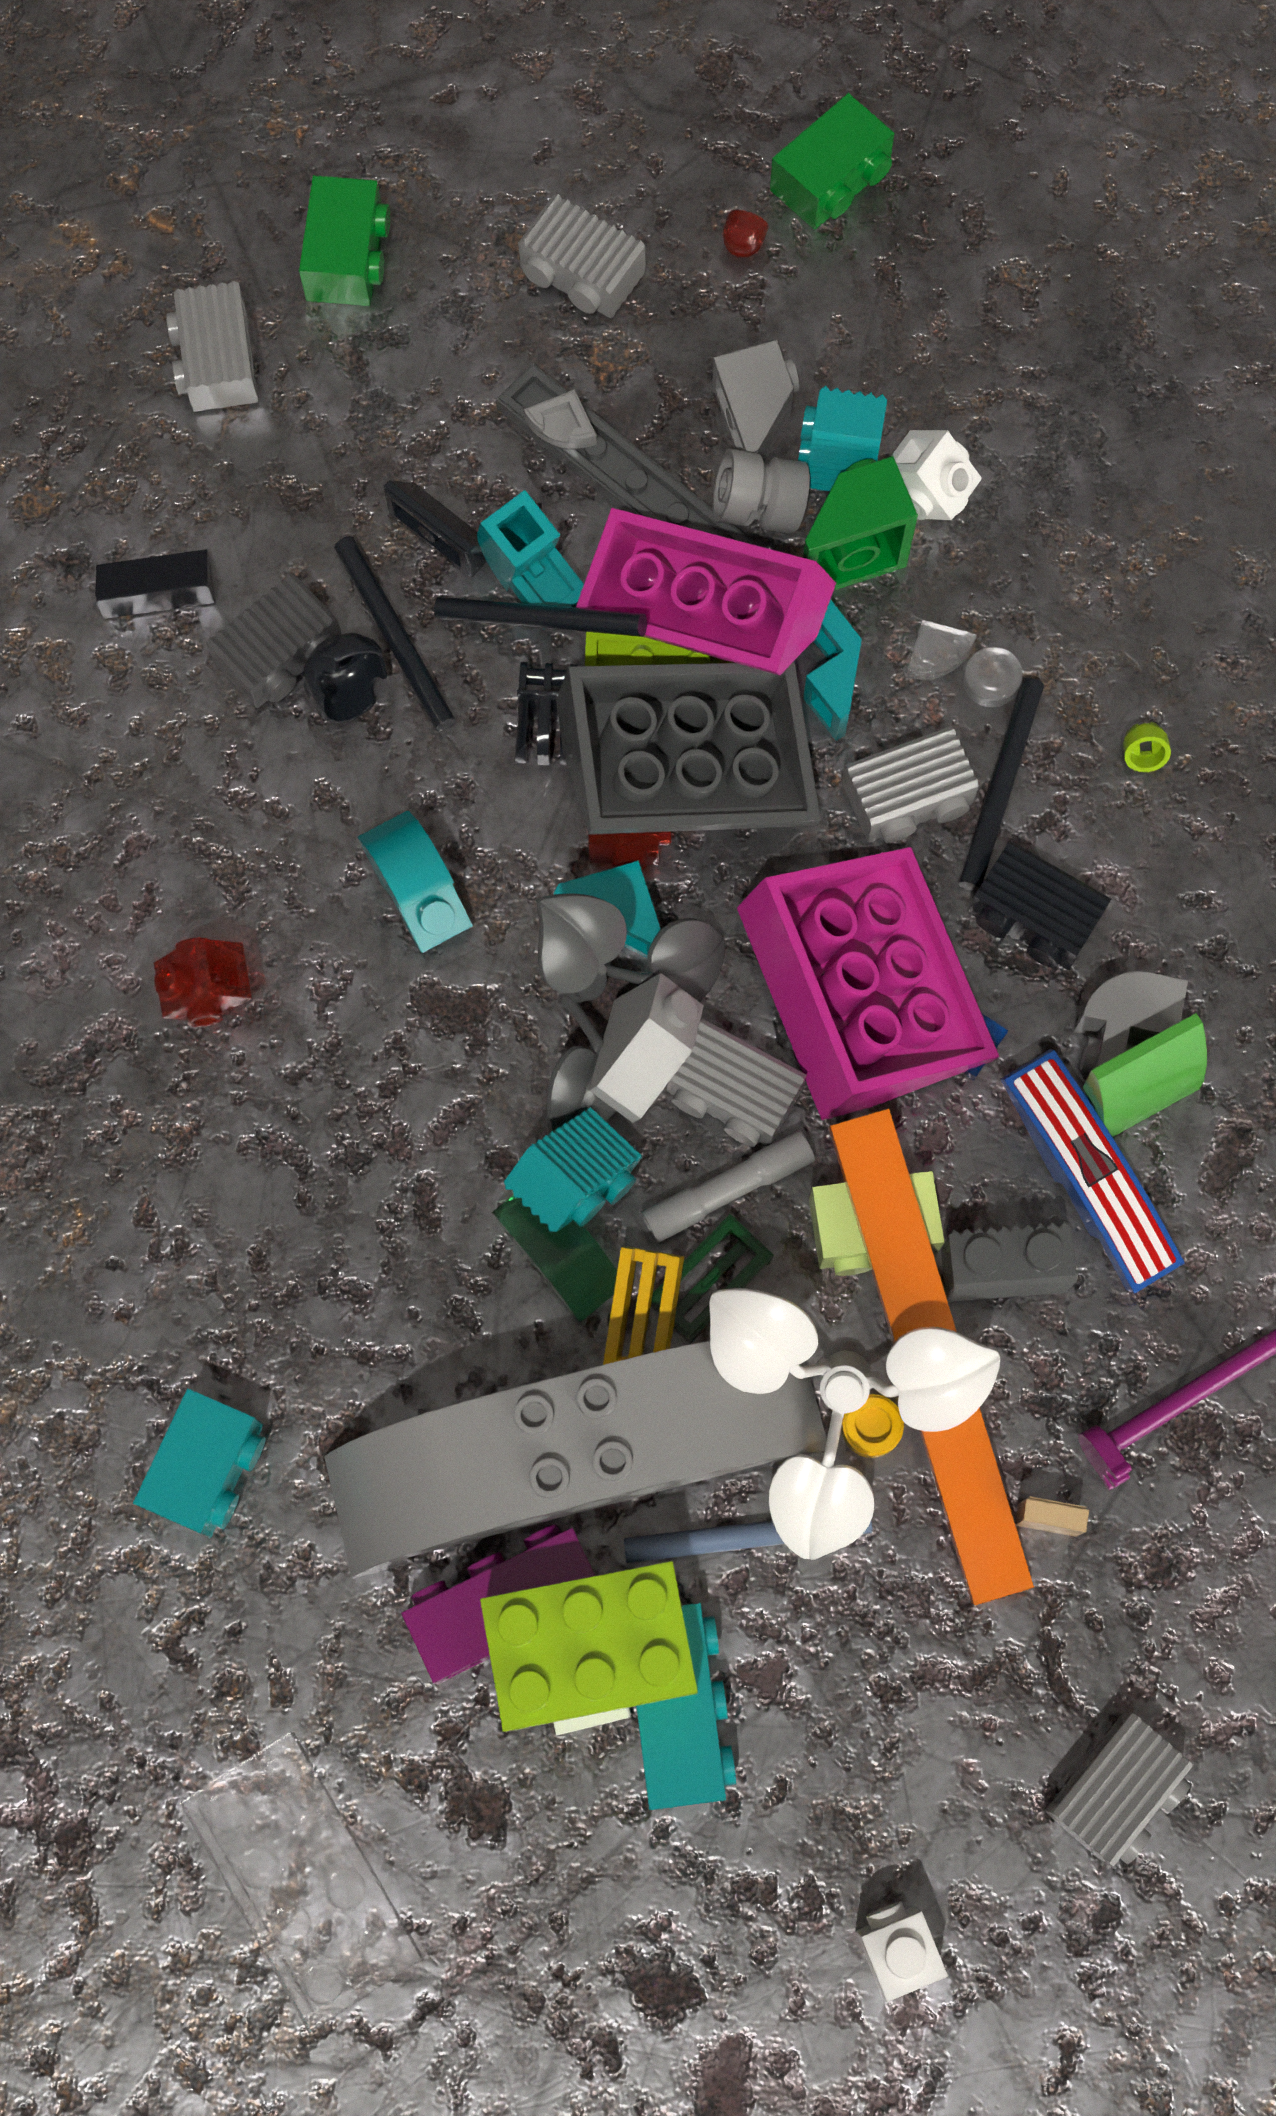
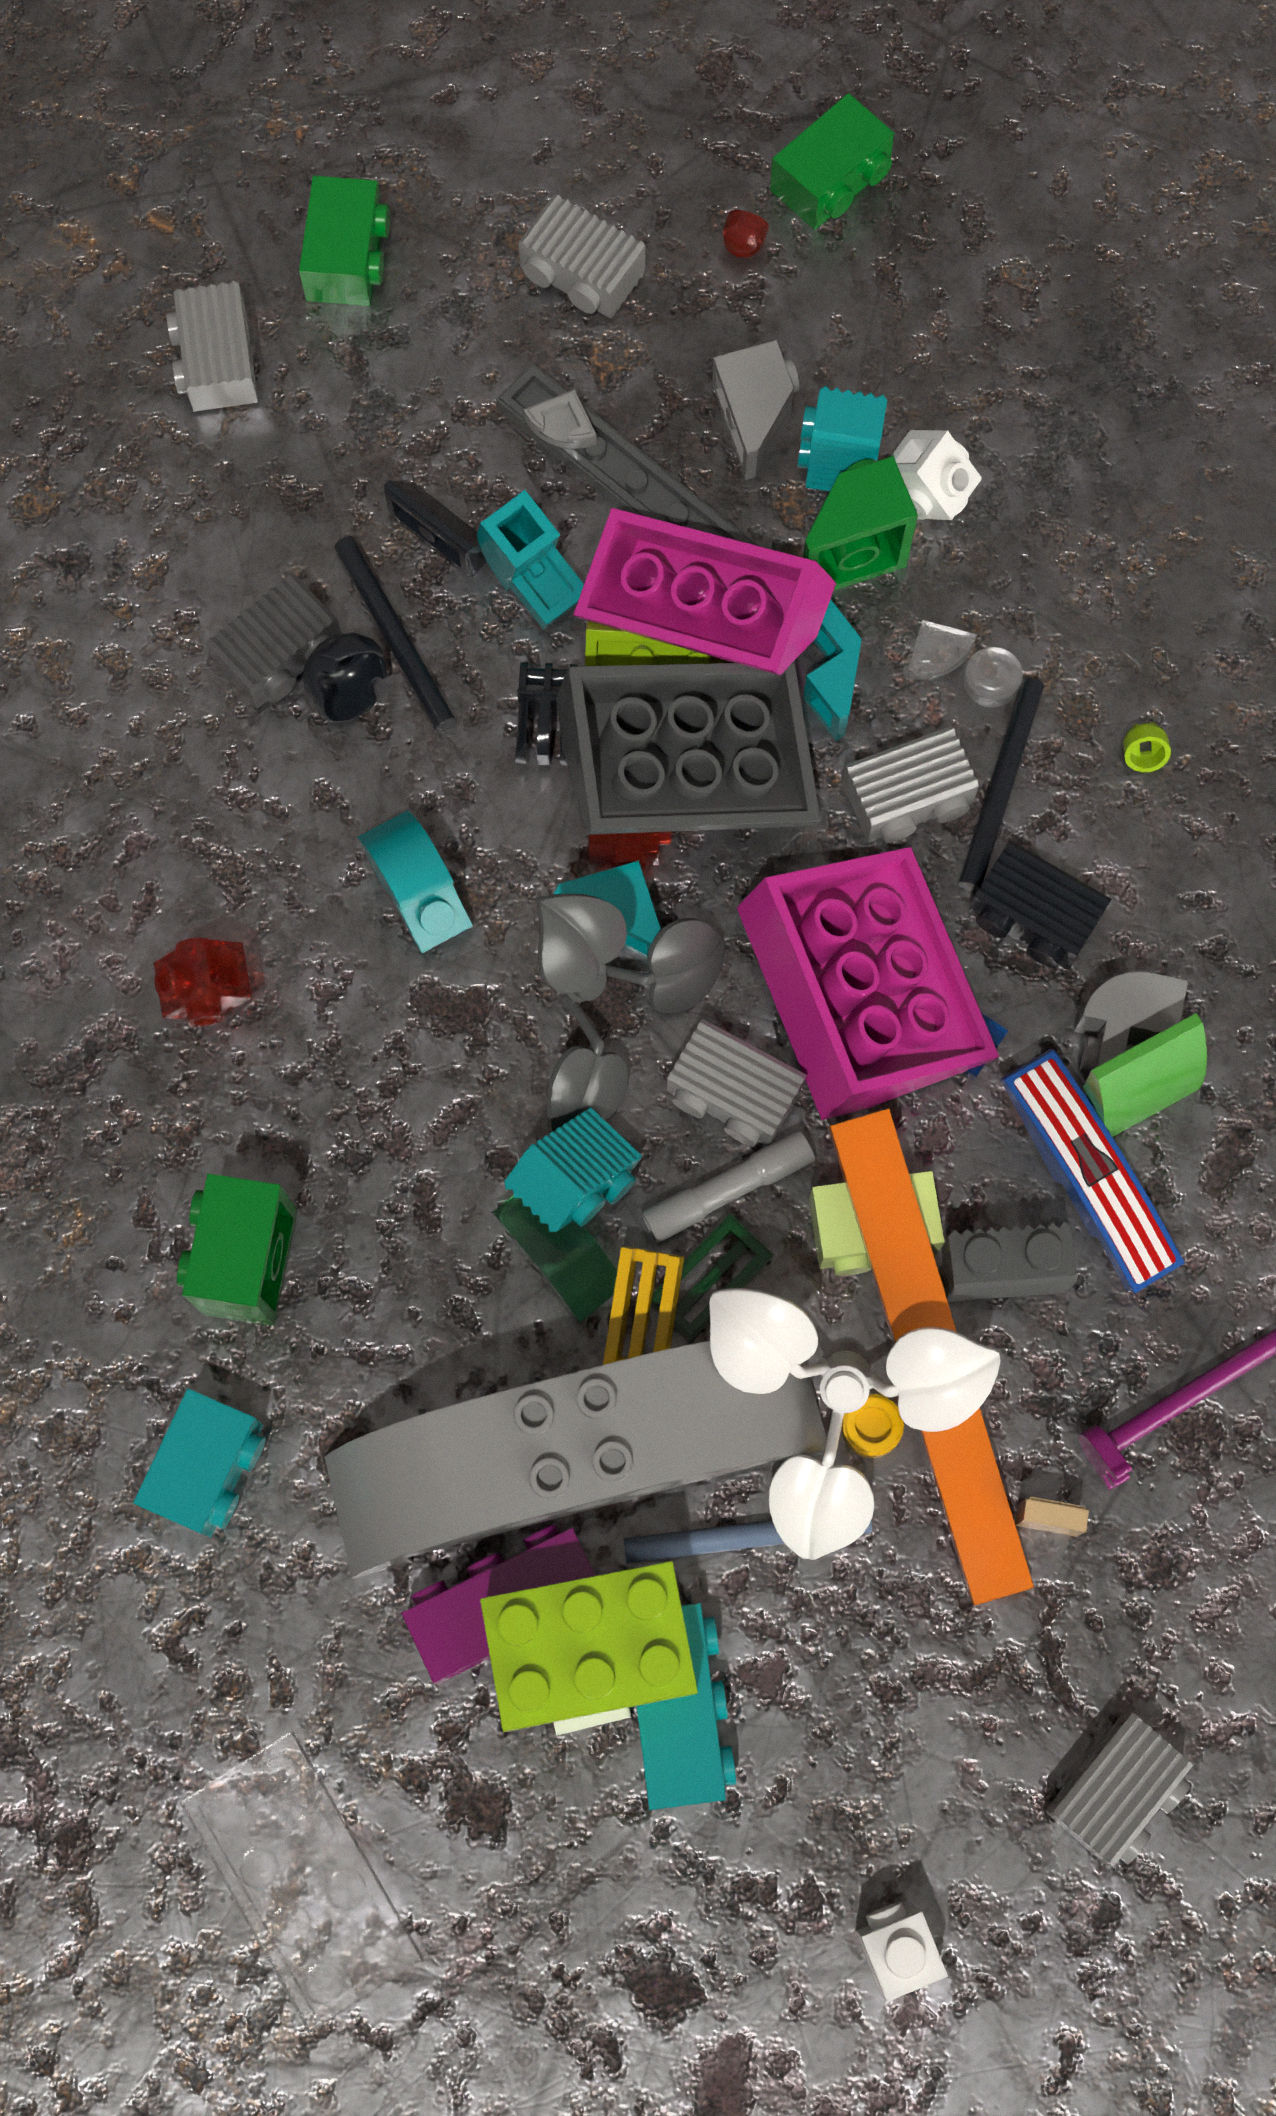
(154, 584): black slope -> none
(237, 1249): none -> green brick
(541, 616): black bar -> none
(645, 1045): light grey slope -> none
(760, 491): light grey wheel -> none

